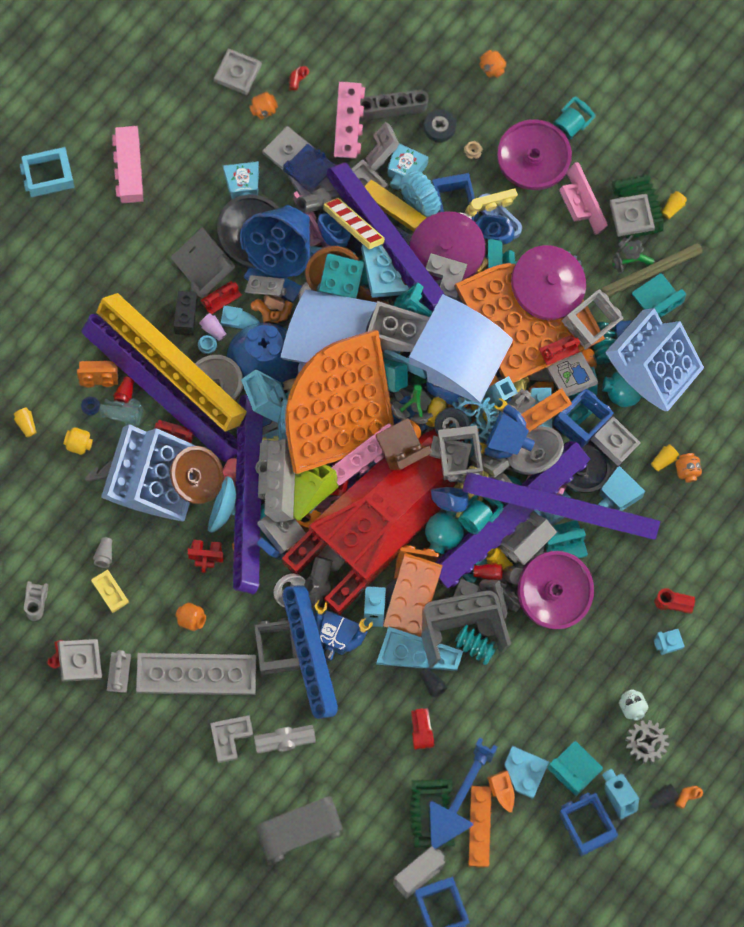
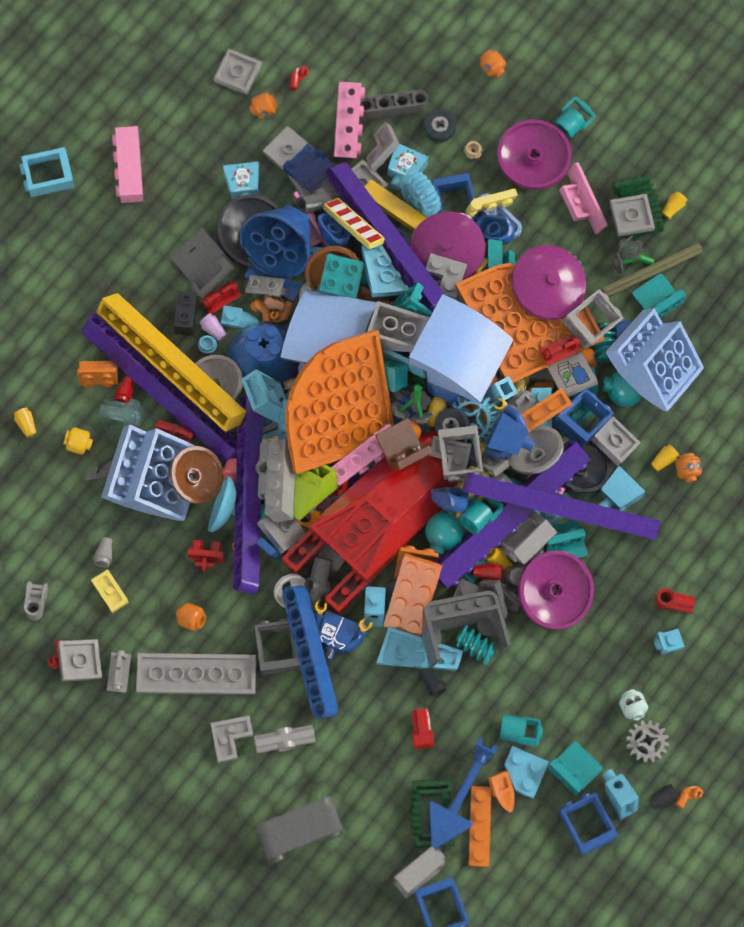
(90, 400): clear blue plate -> none
(514, 728): none -> teal piece

